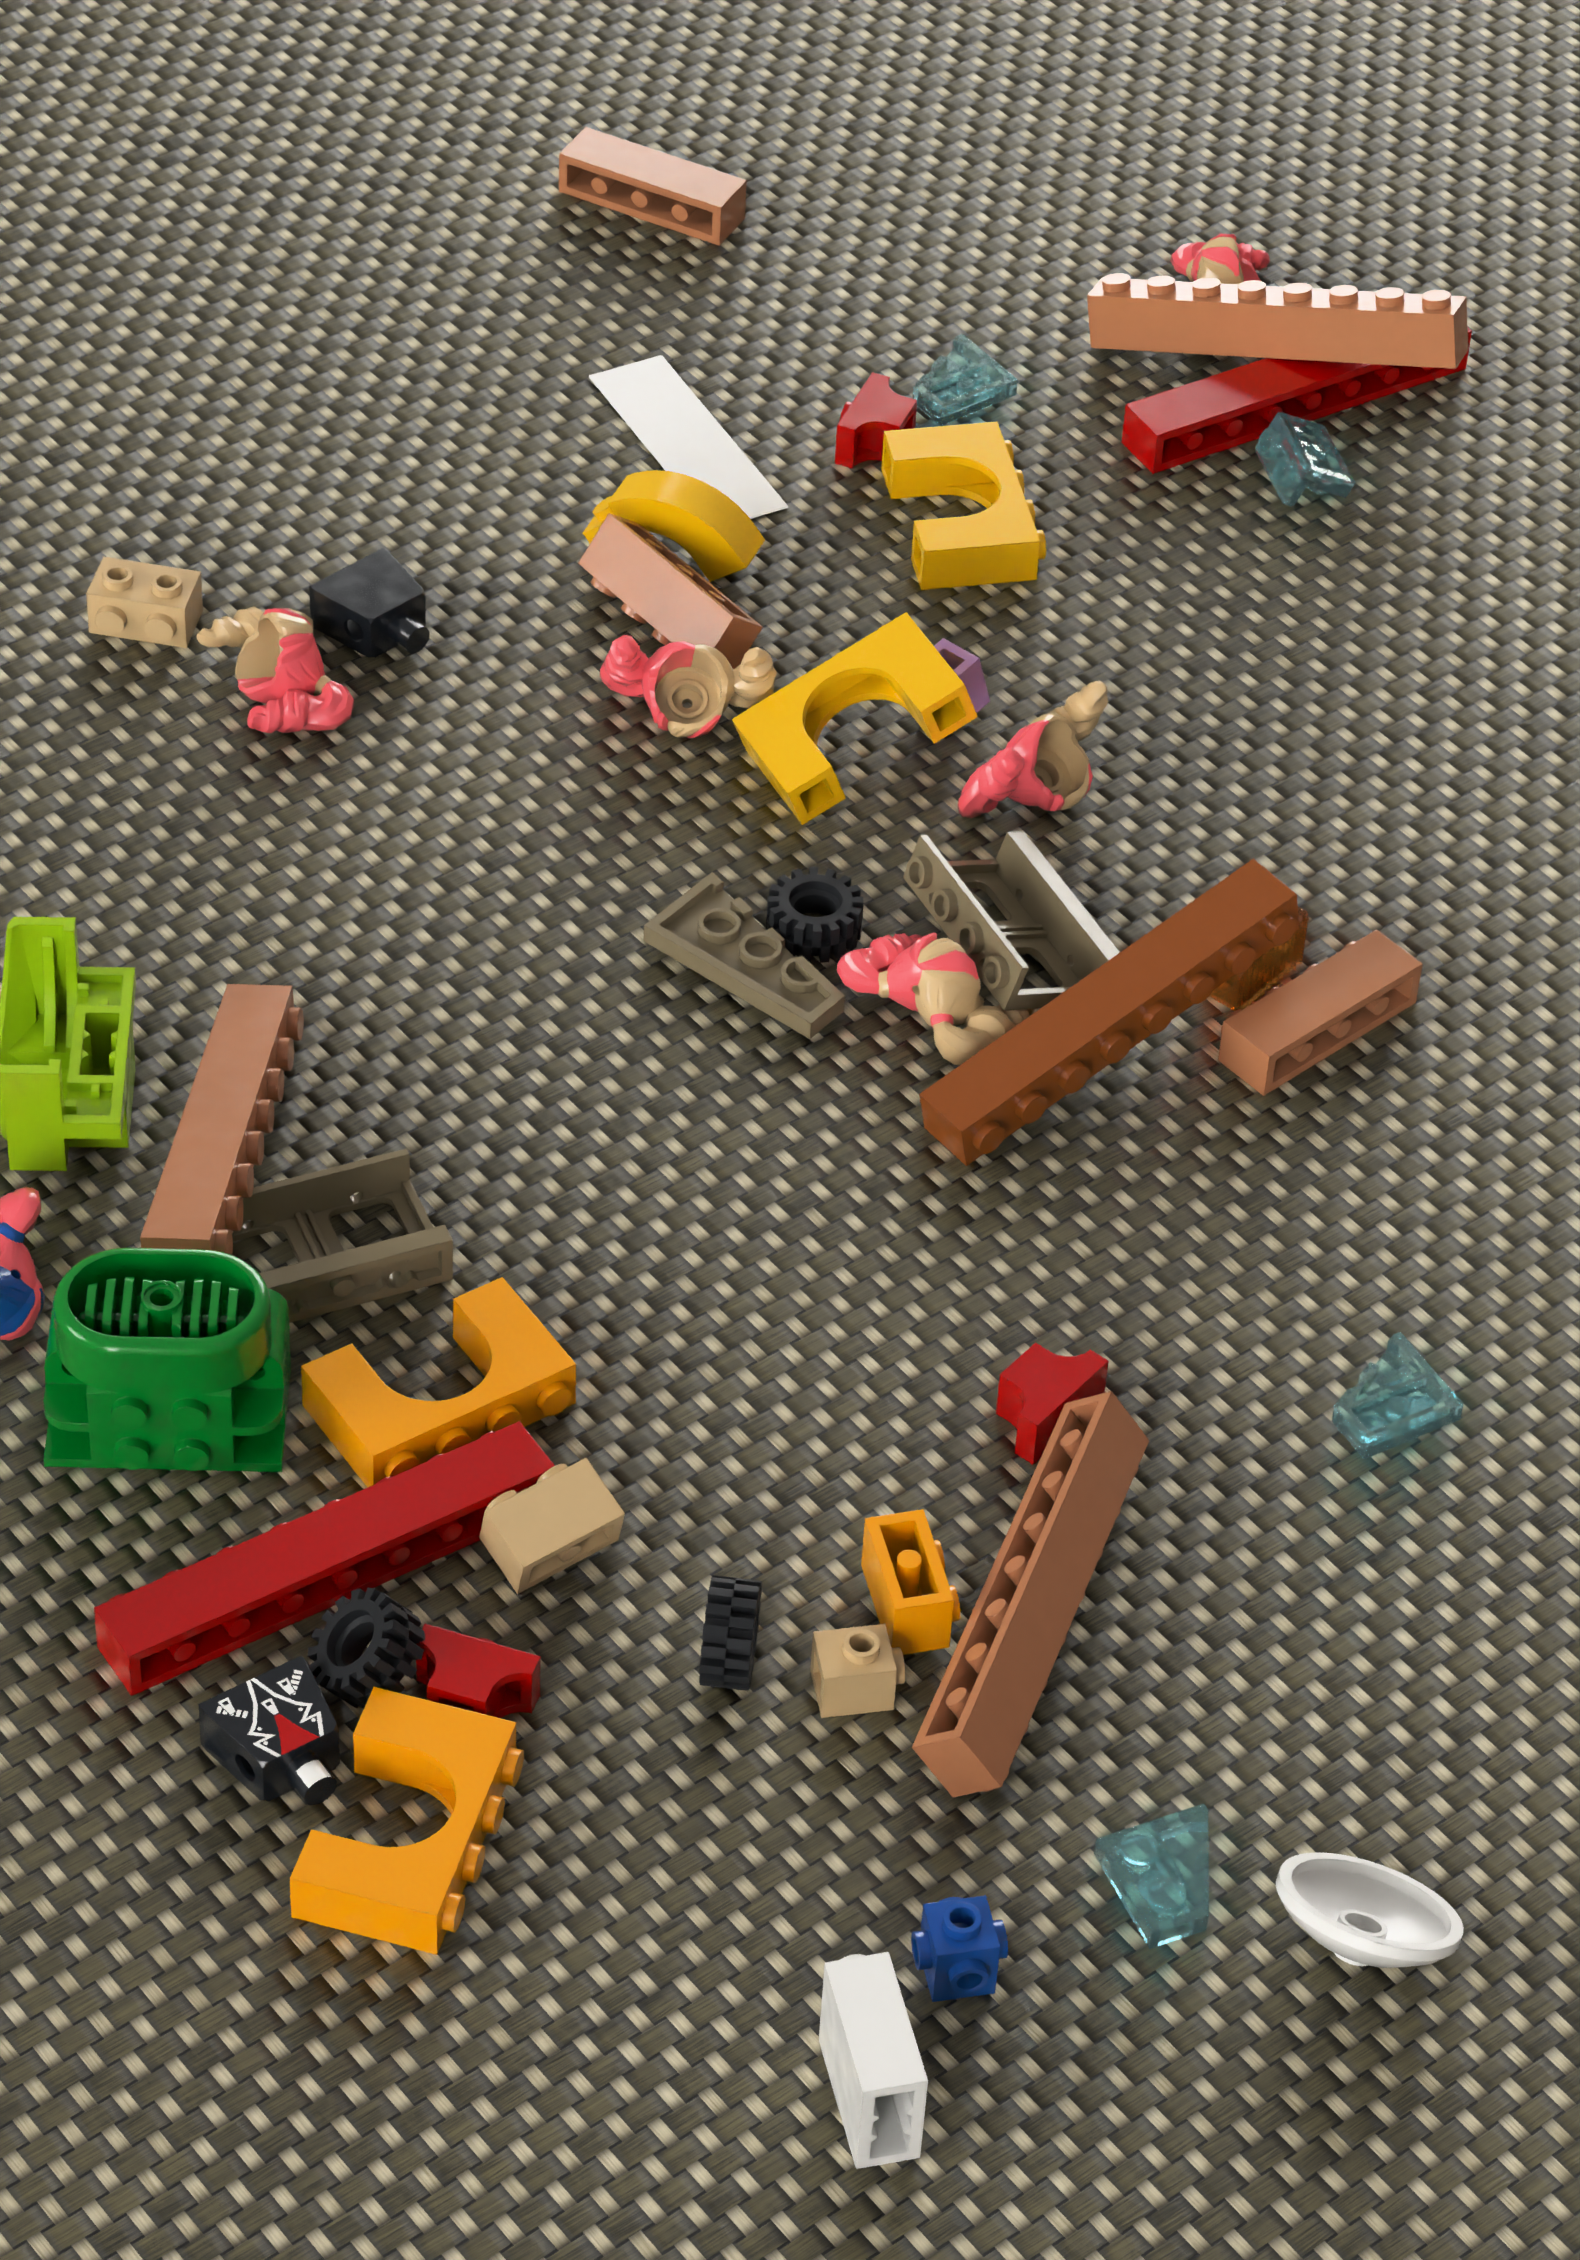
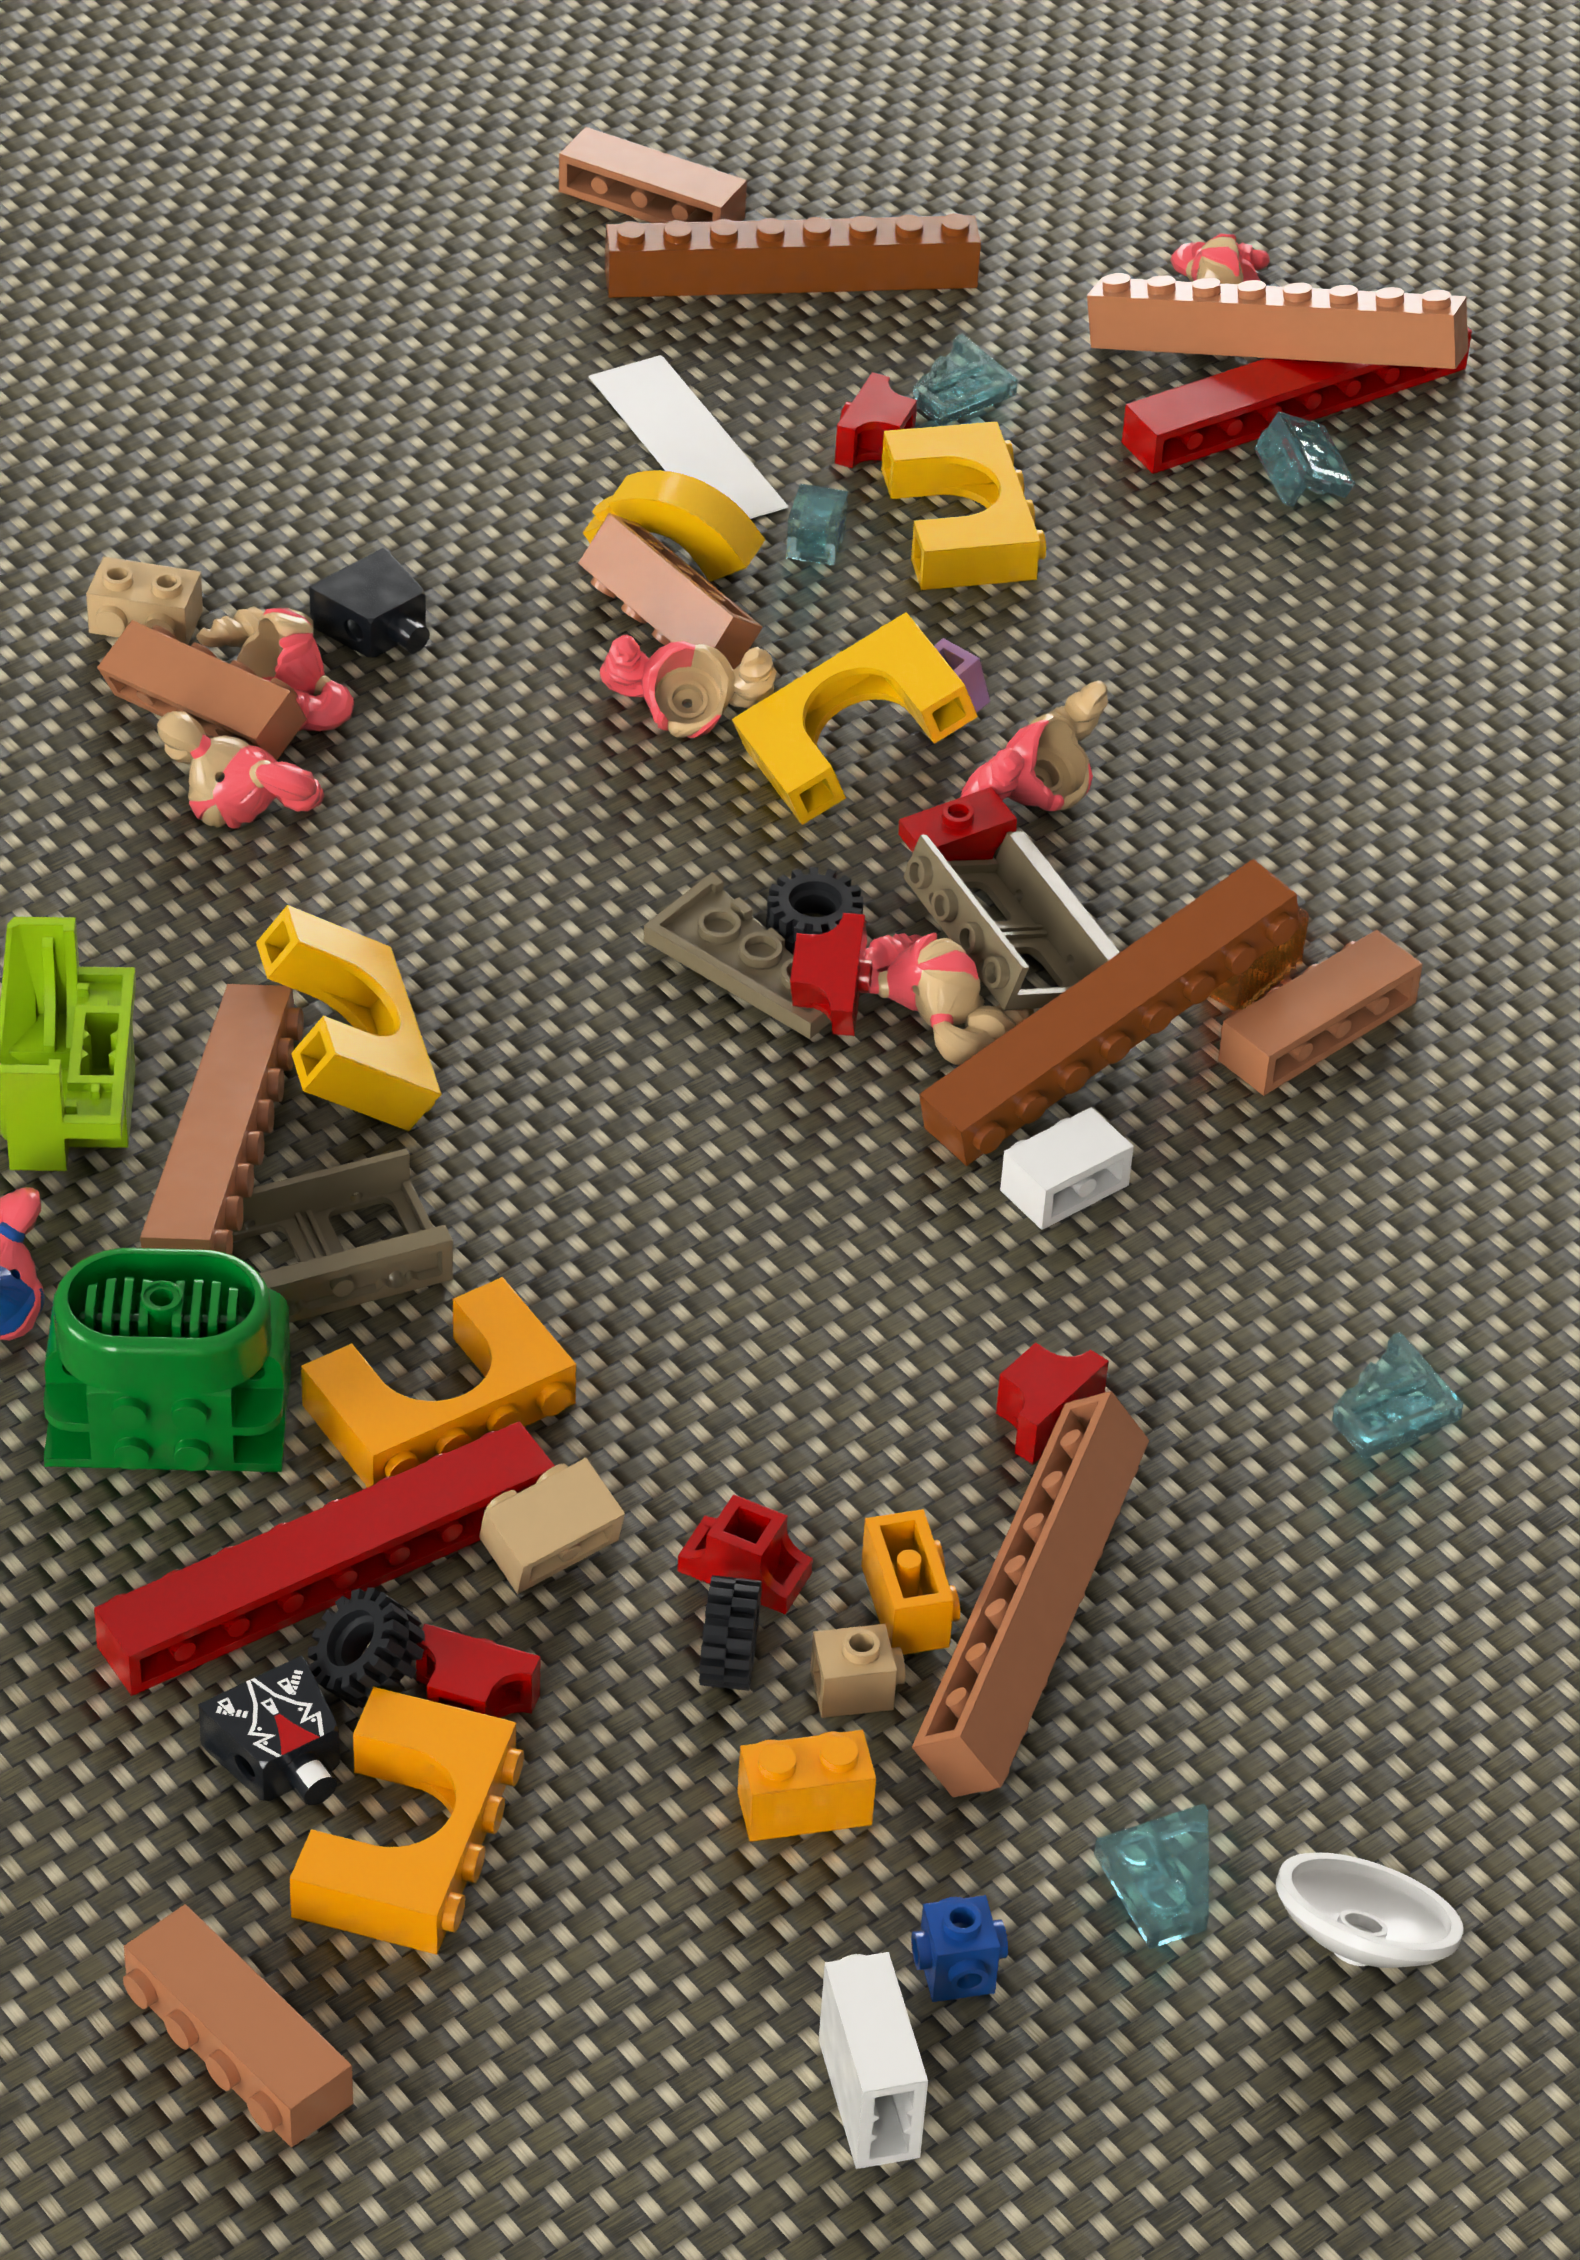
(225, 698): none -> nougat brick
(237, 2026): none -> nougat brick
(250, 774): none -> hair
(382, 1059): none -> yellow arch
(751, 1545): none -> red brick
(792, 256): none -> dark orange brick
(806, 1785): none -> light orange brick
(817, 524): none -> clear light blue brick
(832, 972): none -> red brick
(962, 827): none -> red brick
(1066, 1168): none -> white brick

